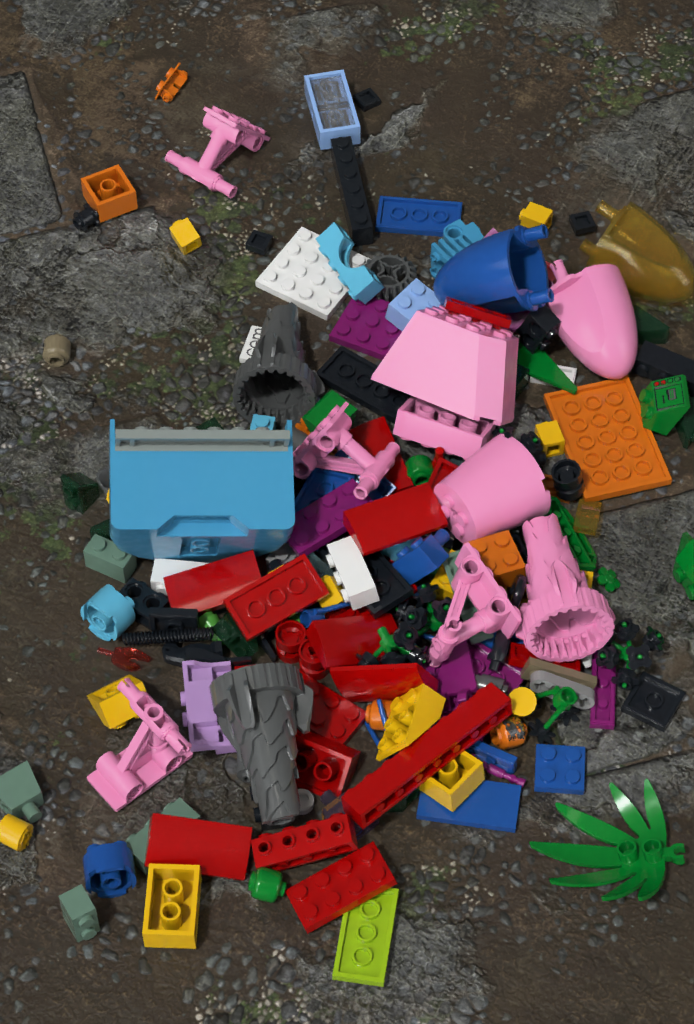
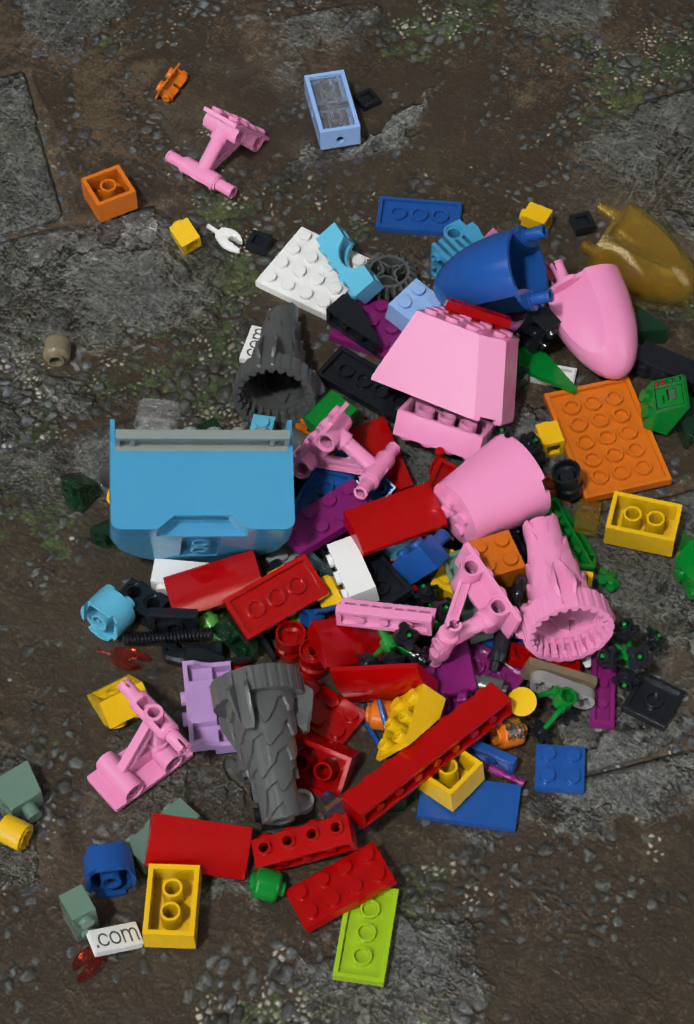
(85, 218): black brick -> none
(87, 957): none -> clear red hand
(107, 559): sand green brick -> none
(115, 939): none -> white tile
(157, 413): none -> clear brick
(225, 237): none -> white hand
(350, 319): none -> black slope
(351, 191): black brick -> none
(384, 616): none -> bright pink fence
(419, 469): green head -> none
(637, 857): green plant -> none
(642, 523): none -> yellow brick

